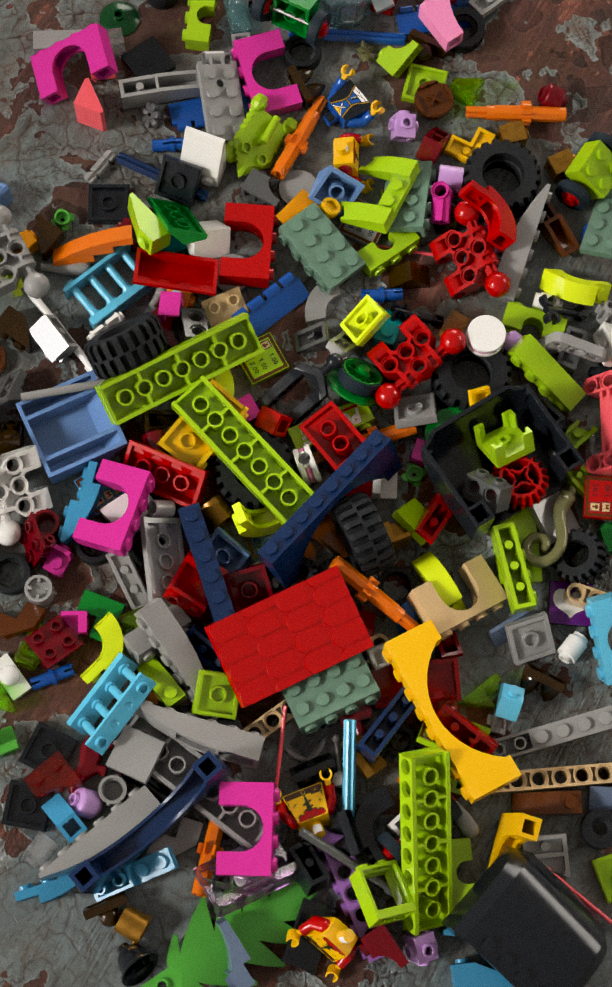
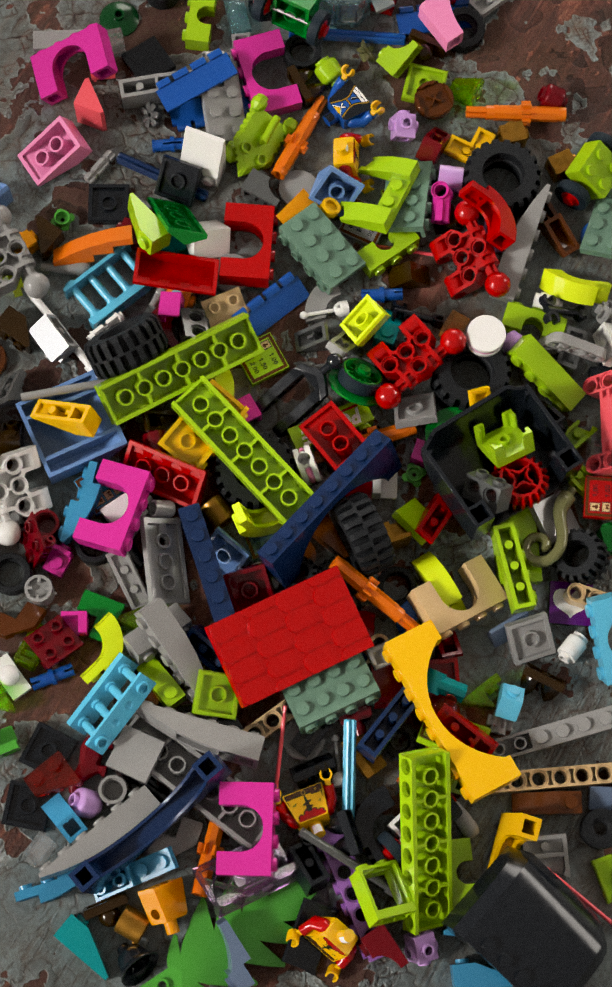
(54, 151): none -> bright pink slope
(68, 416): none -> yellow slope
(81, 941): none -> teal slope
(165, 903): none -> light orange torso
(186, 588): red panel -> none
(200, 80): none -> blue windscreen
(273, 421): red brick -> none
(328, 70): none -> lime head
(340, 309): none -> white hinge
(440, 684): none -> teal piece

